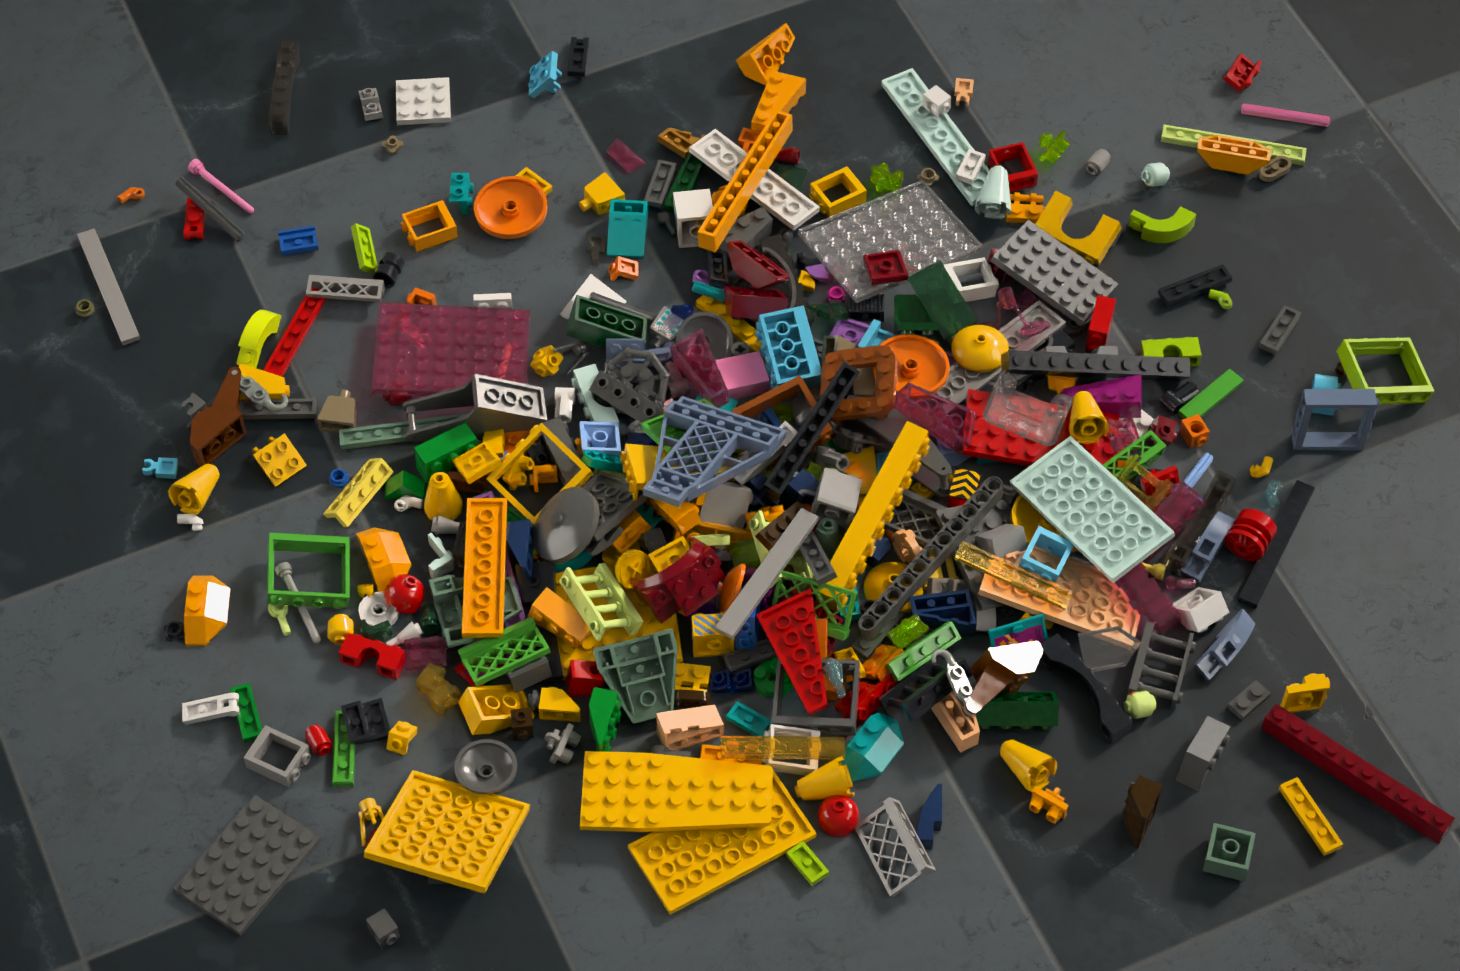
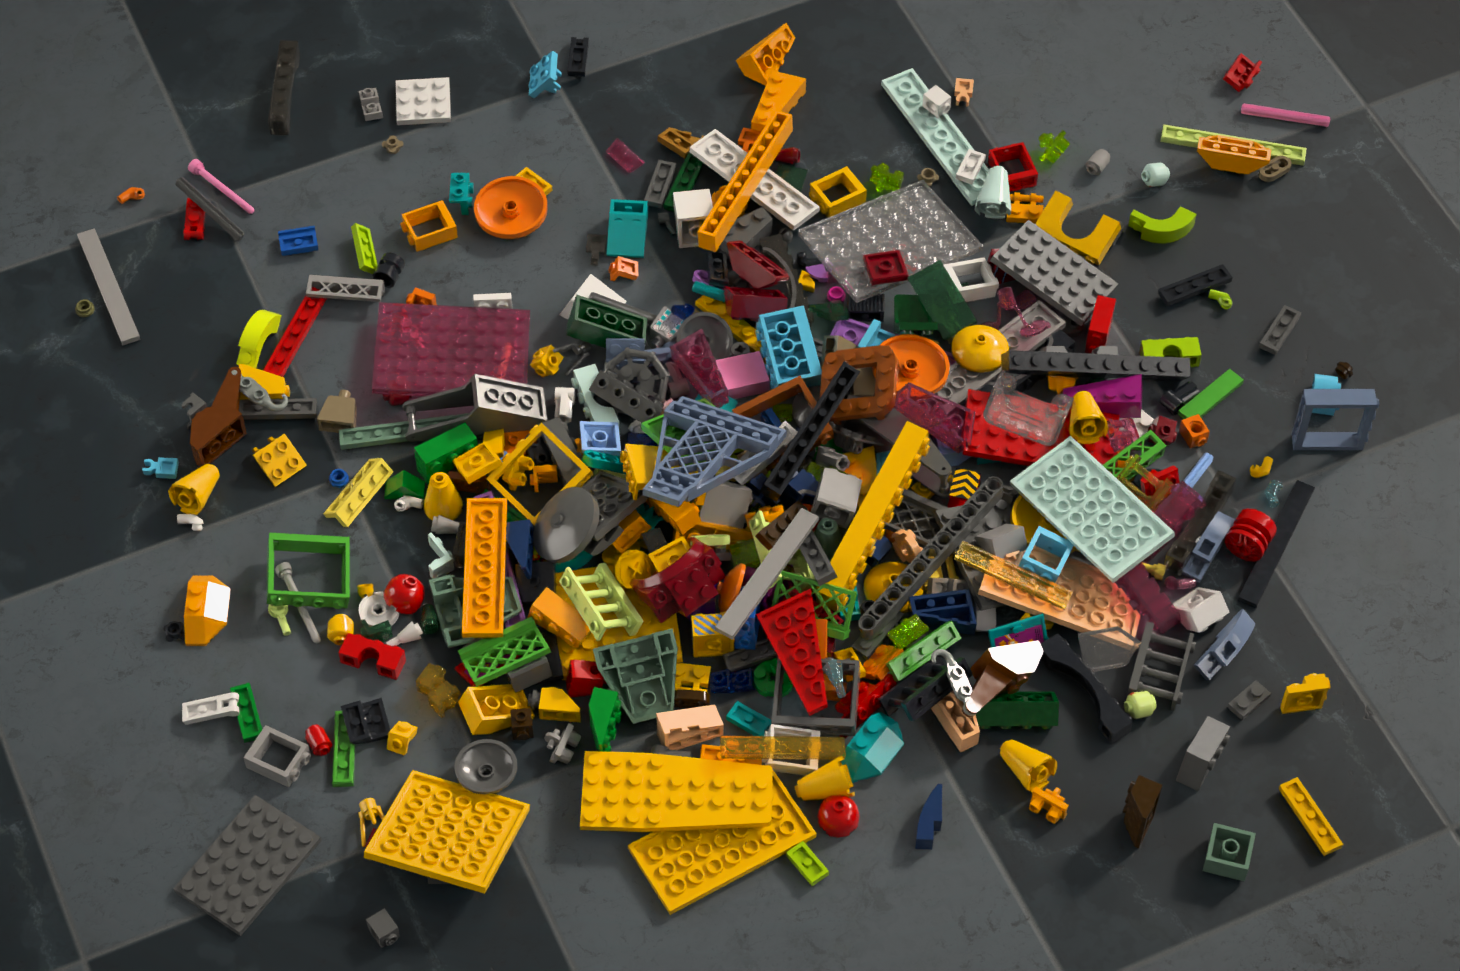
(383, 555): light orange wedge -> none
(422, 651): clear pink bracket -> none
(599, 194): yellow torso -> none
(905, 834): light grey fence -> none
(1357, 773): dark red brick -> none
(1421, 388): lime window -> none

